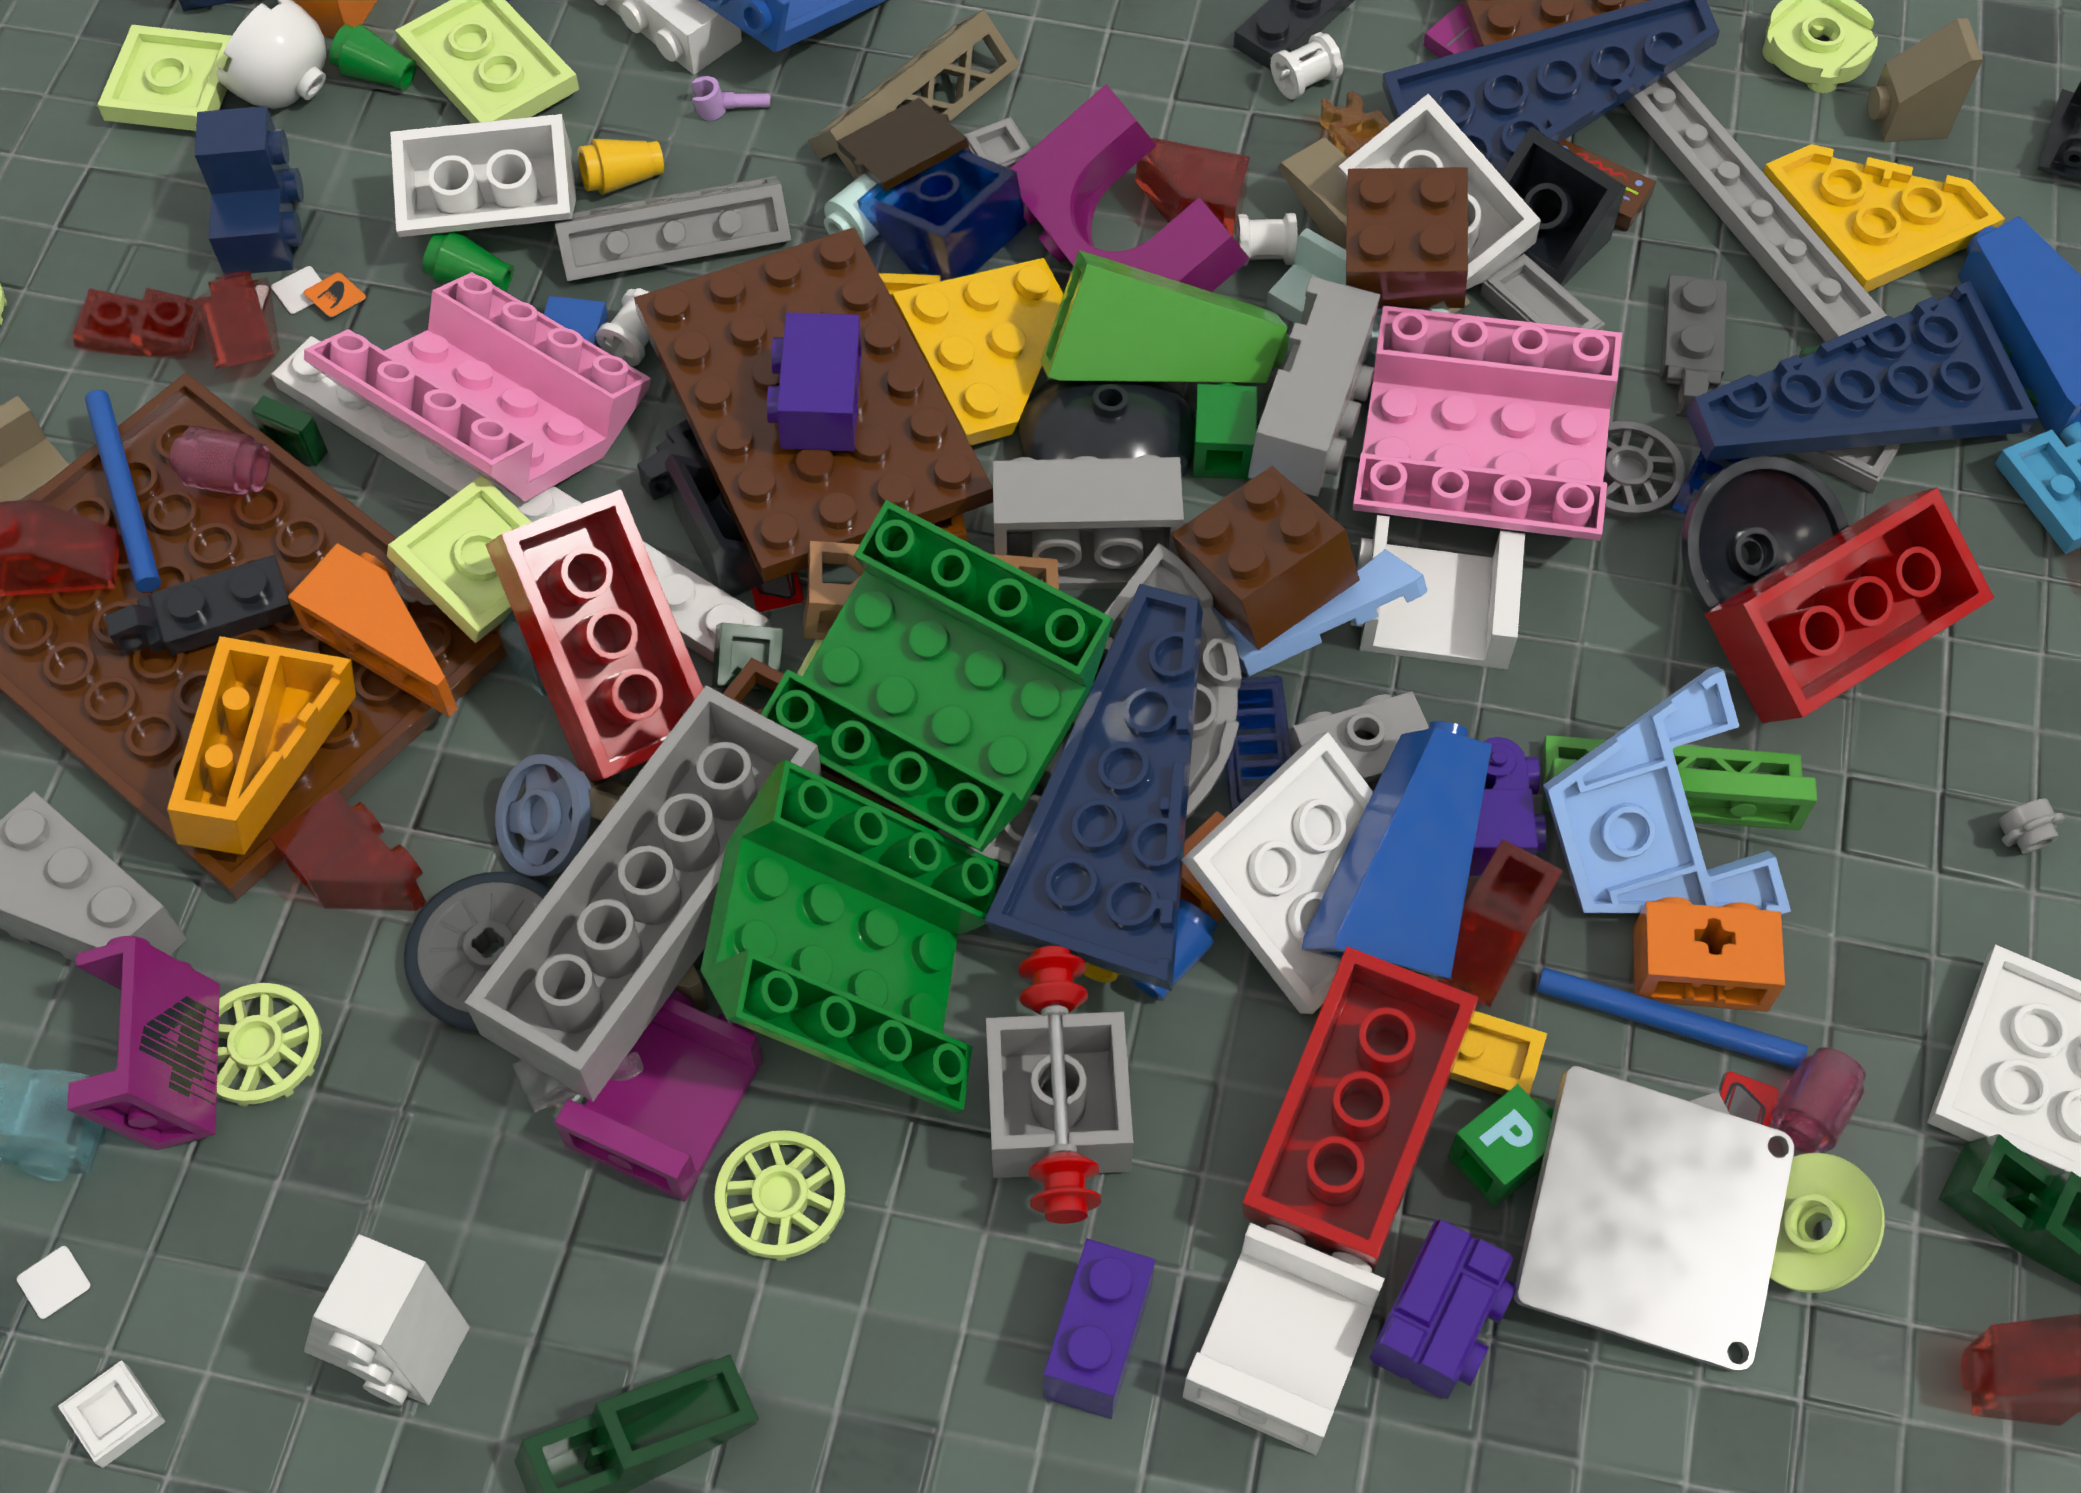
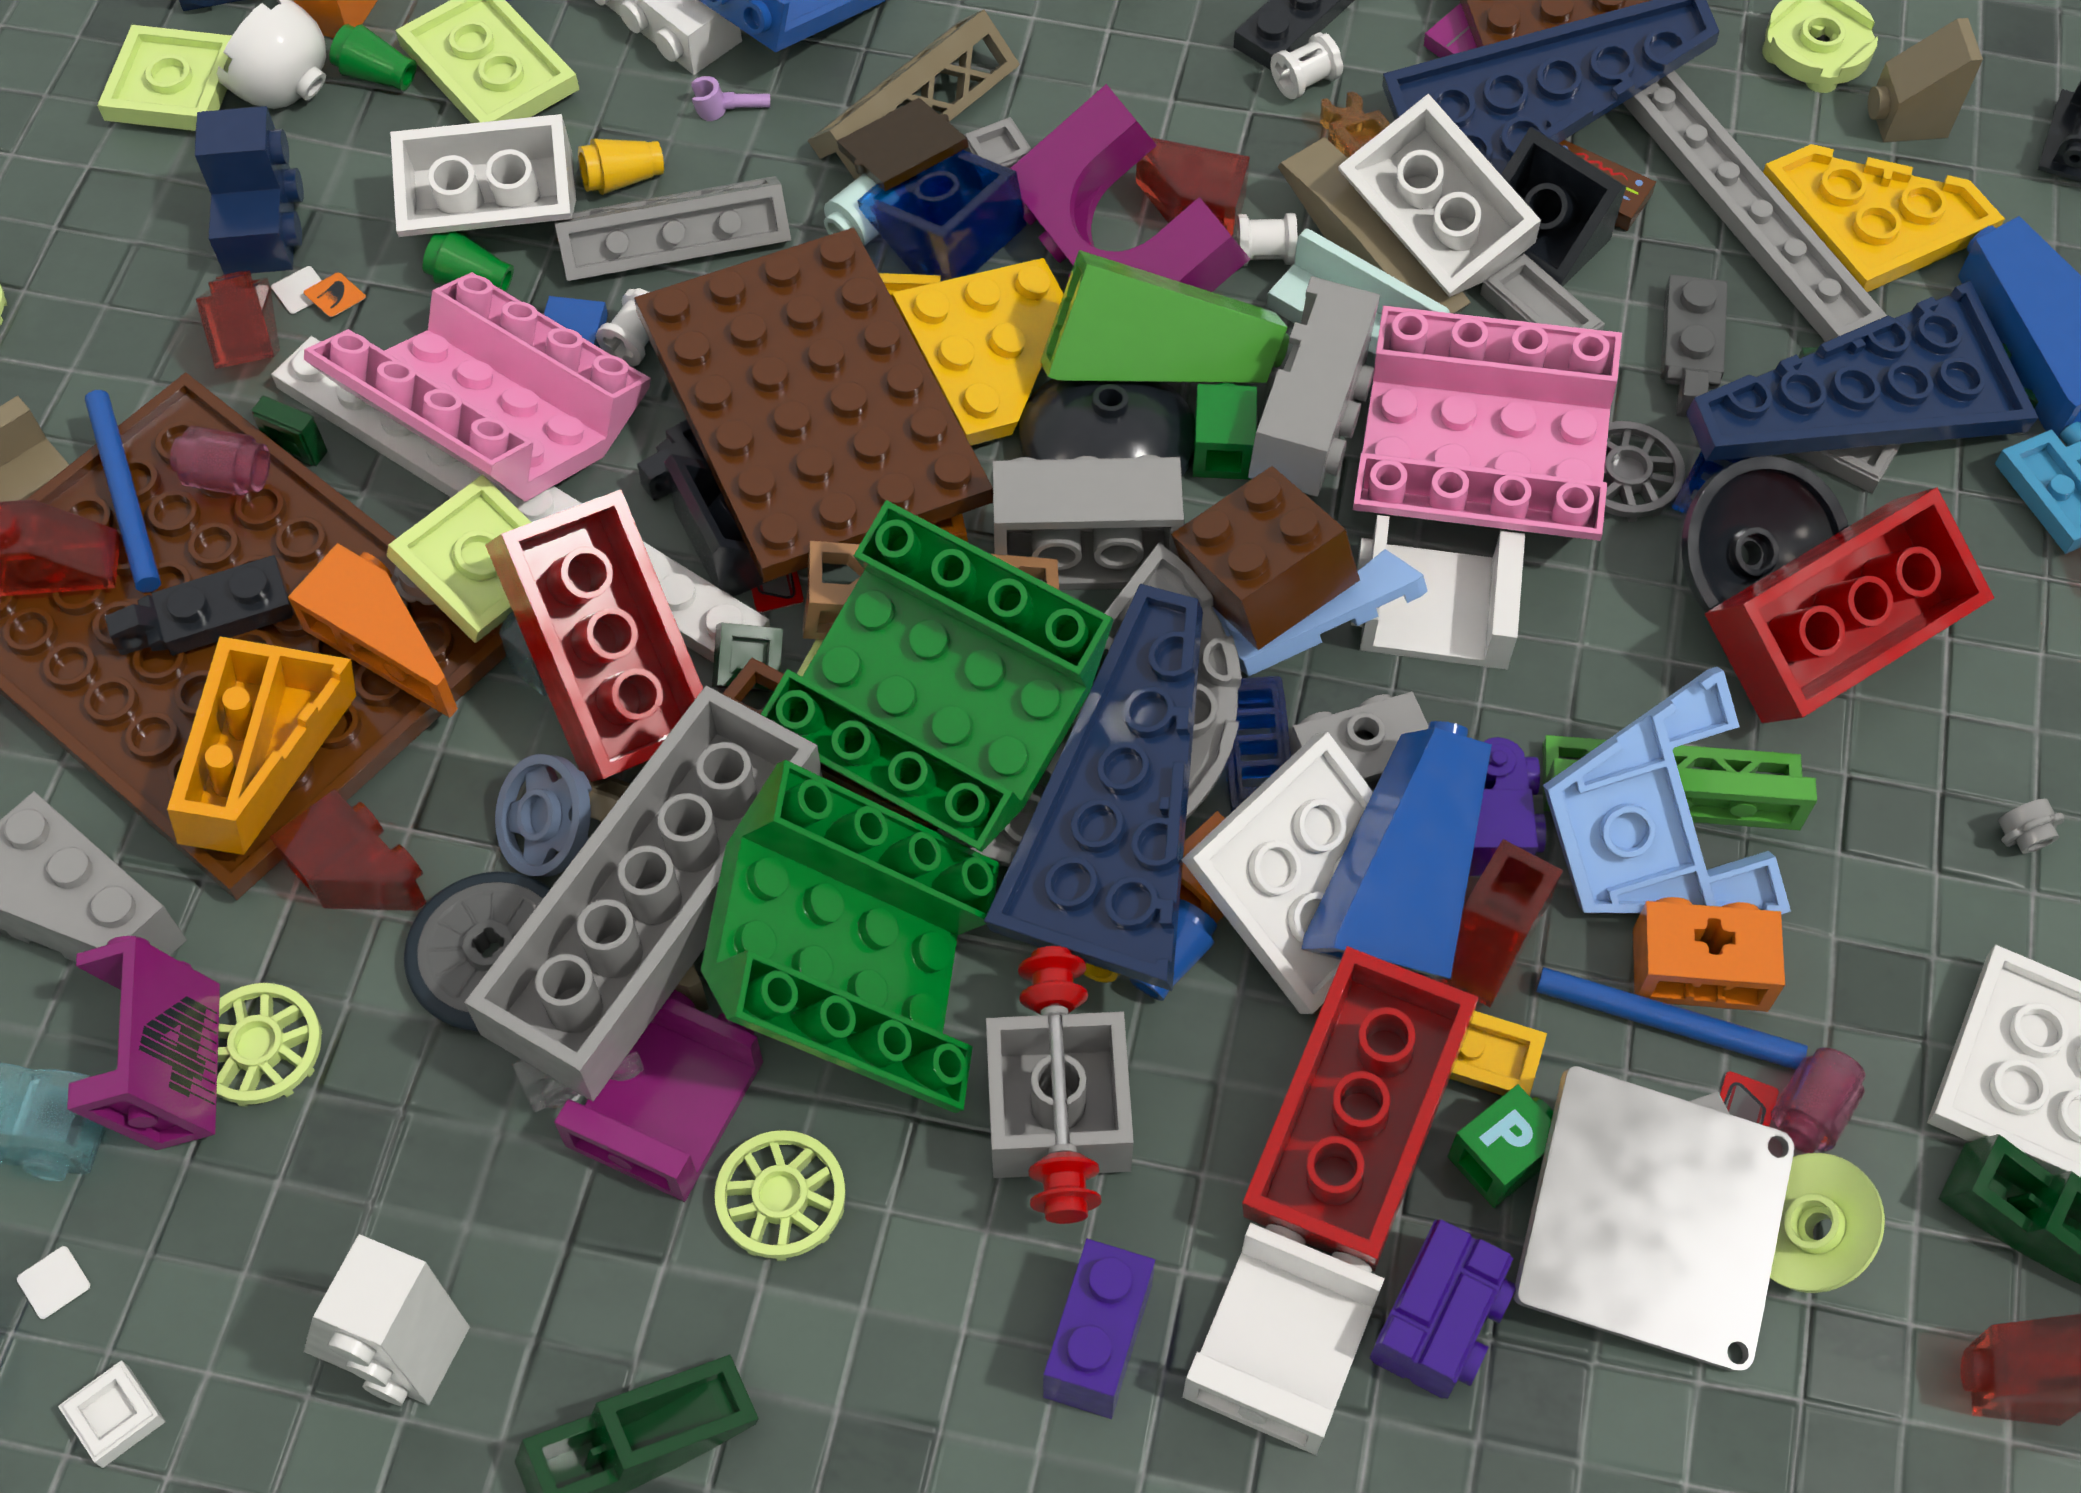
(148, 327): clear red slope -> none
(817, 381): dark purple brick -> none
(1408, 235): reddish brown brick -> none

